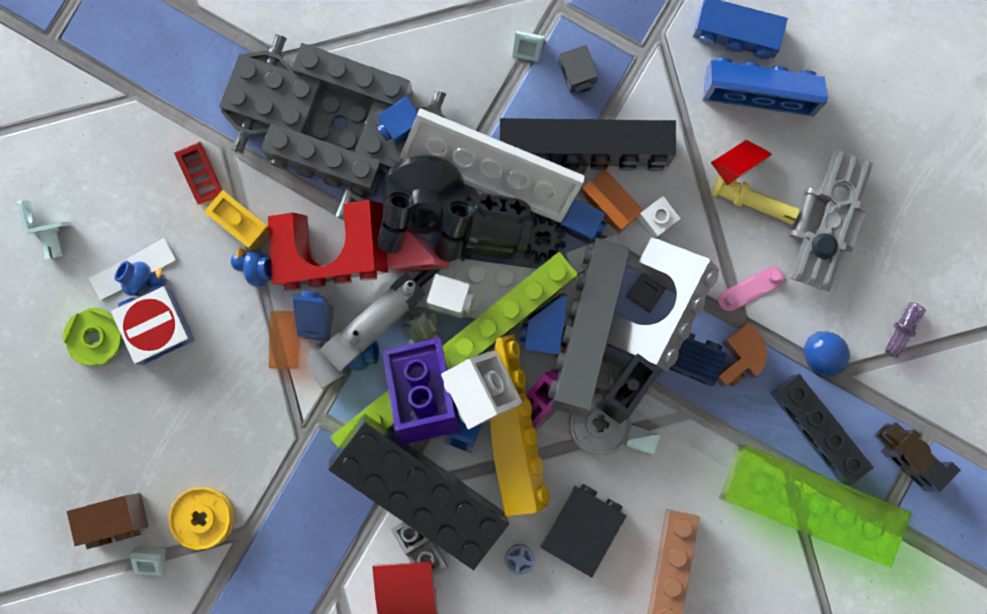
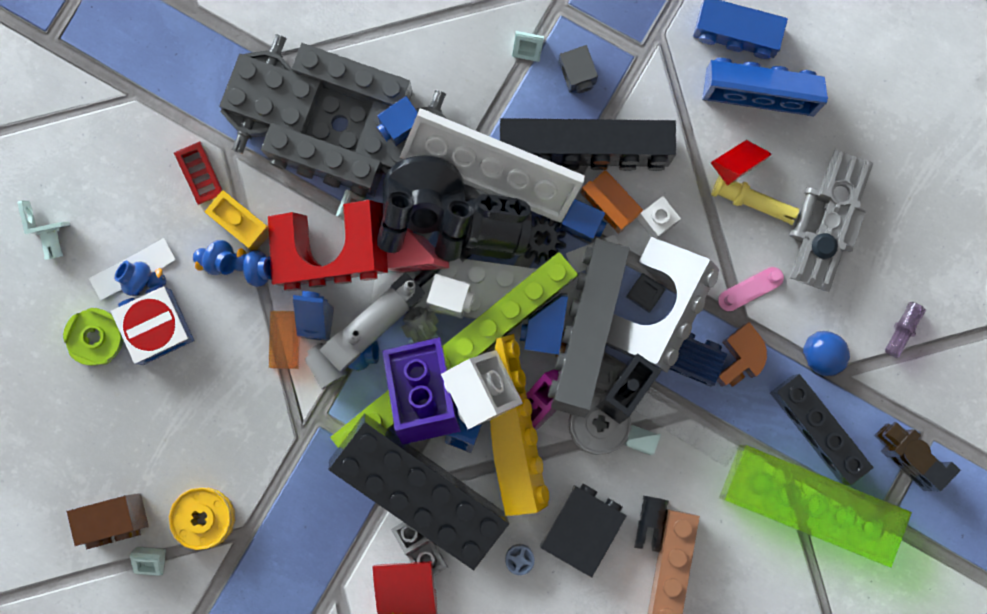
(215, 258): none -> blue animal
(652, 516): none -> black hinge

